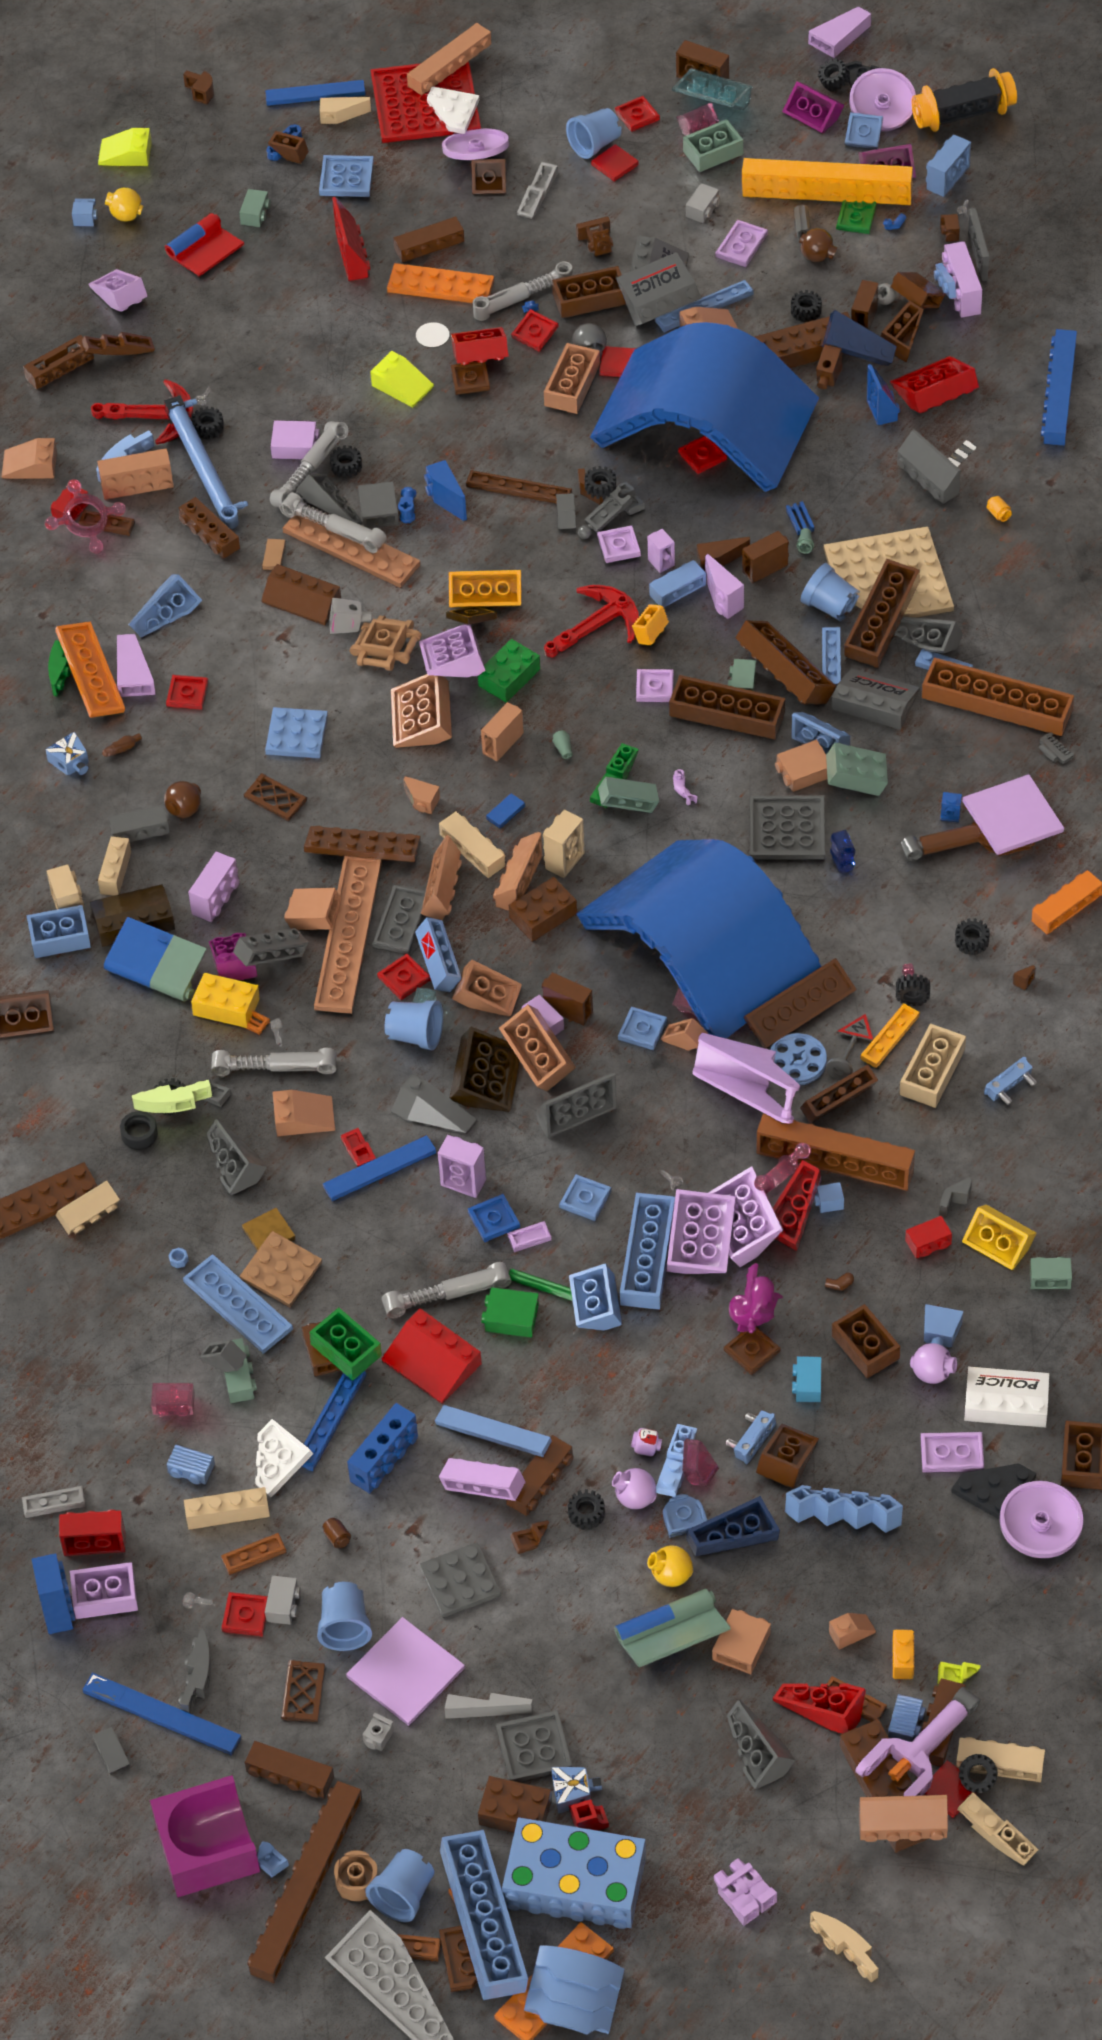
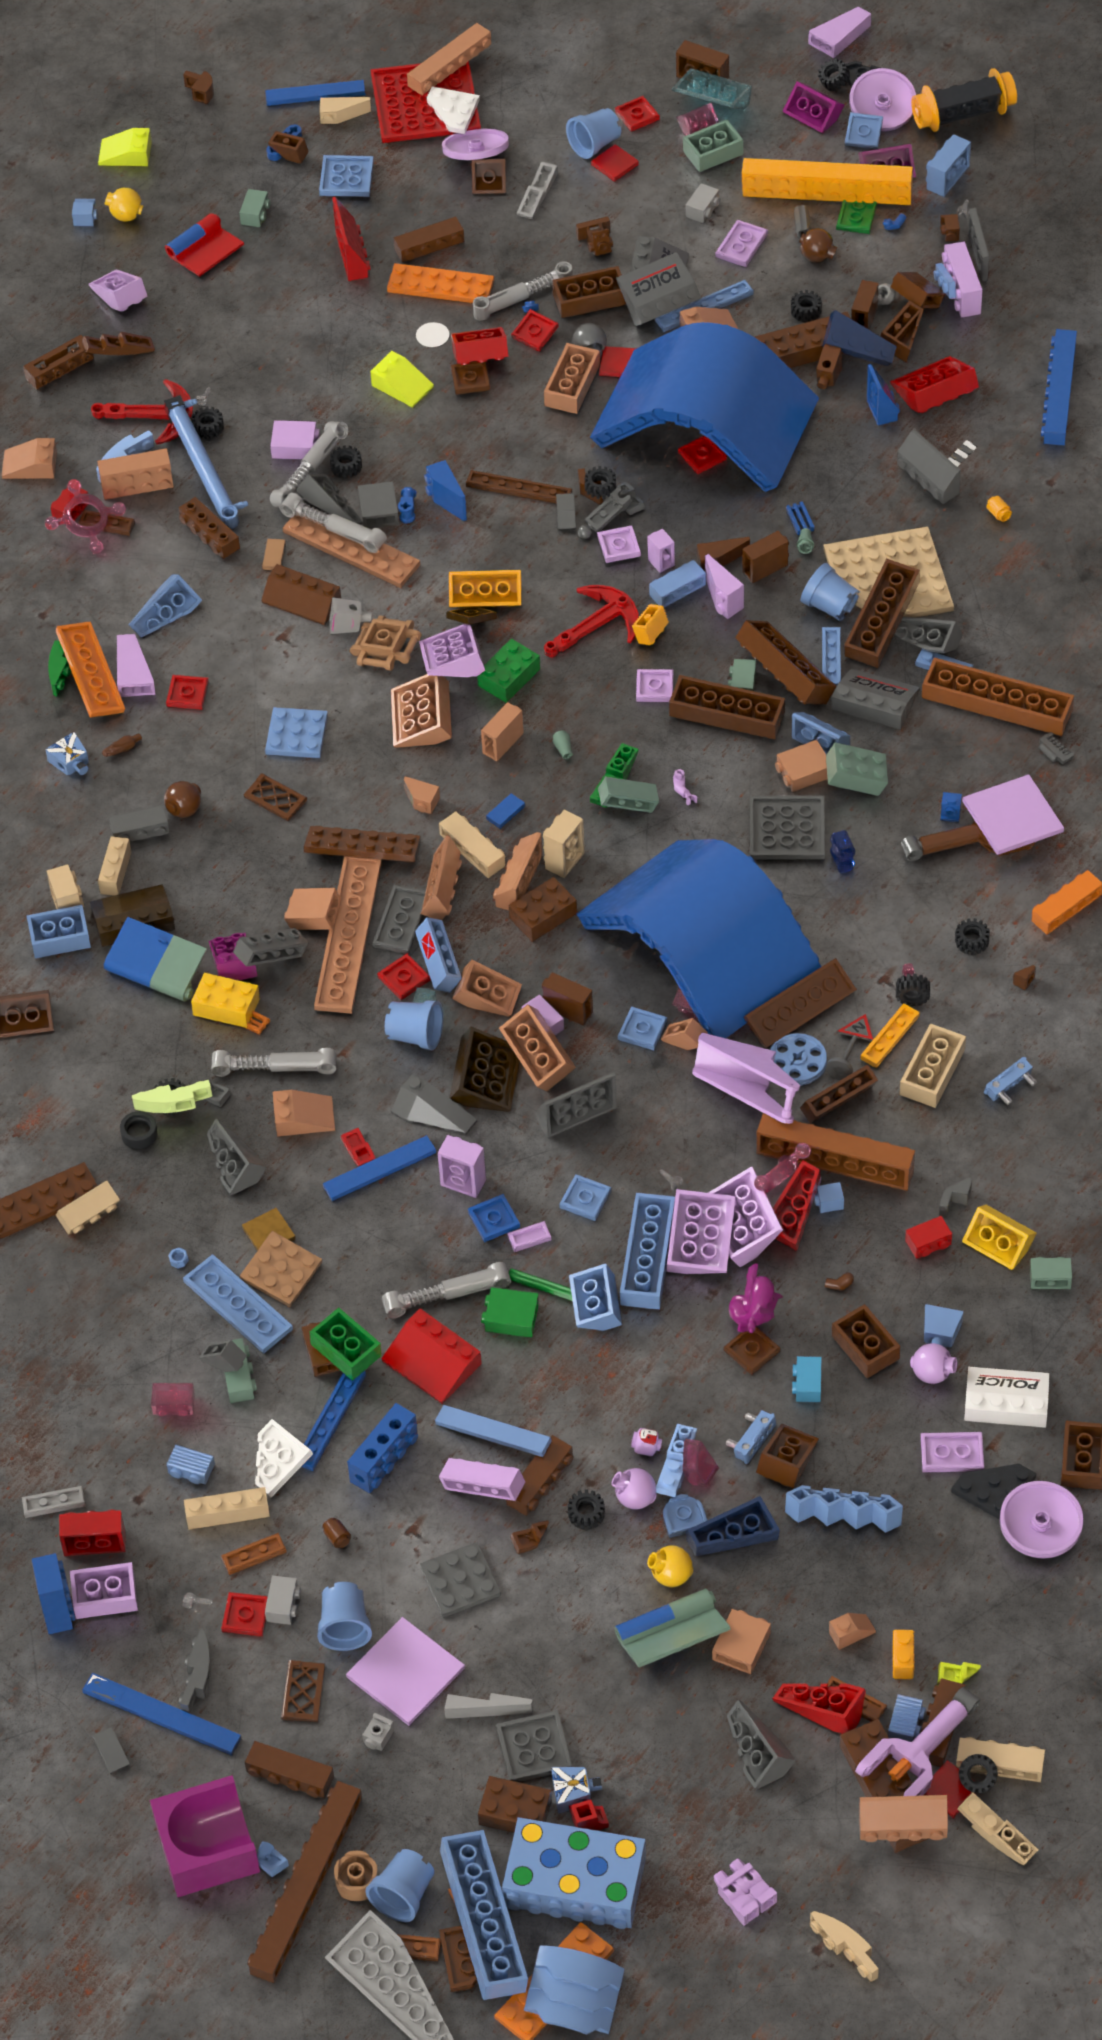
(213, 886): lavender brick -> none
(275, 1026): clear hand -> none

